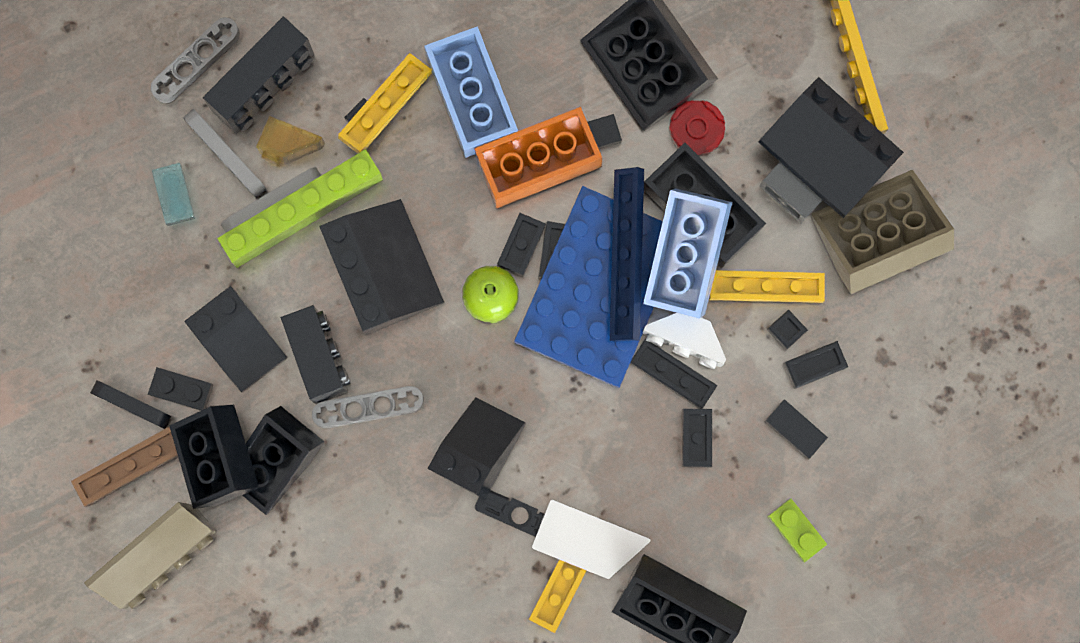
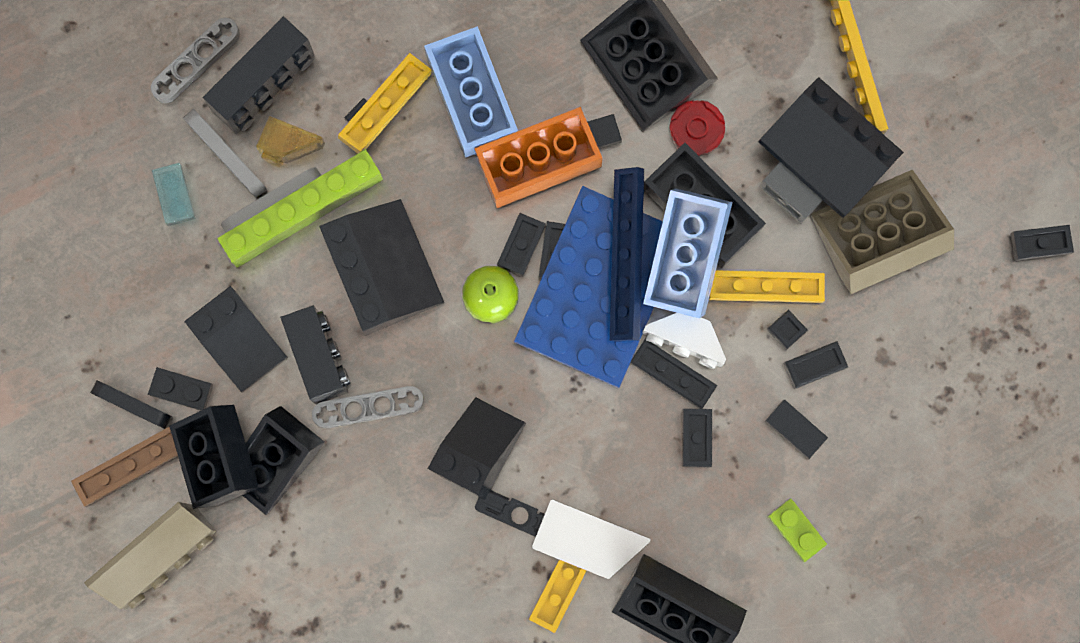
(1042, 242): none -> black plate

